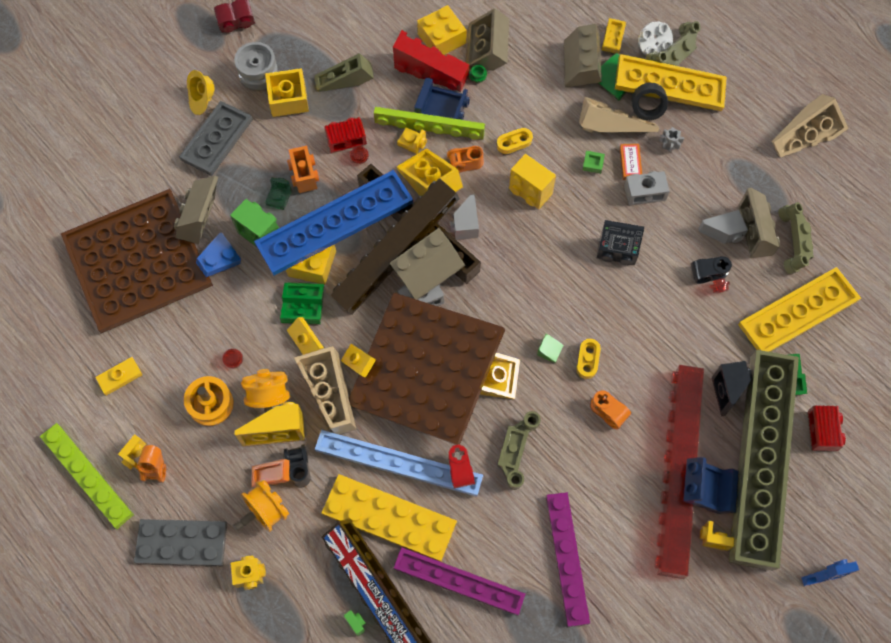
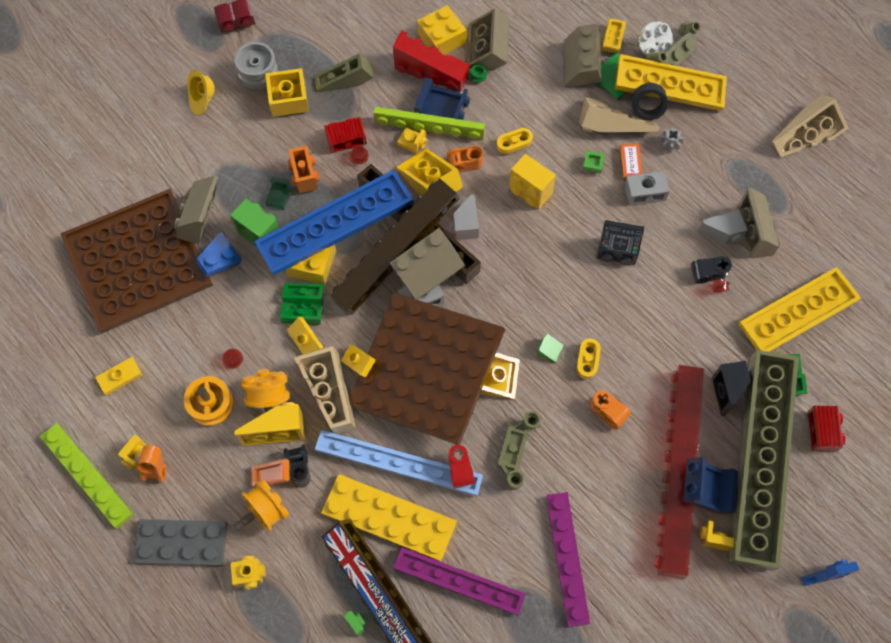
(216, 138): dark grey plate -> none
(801, 237): olive plate -> none

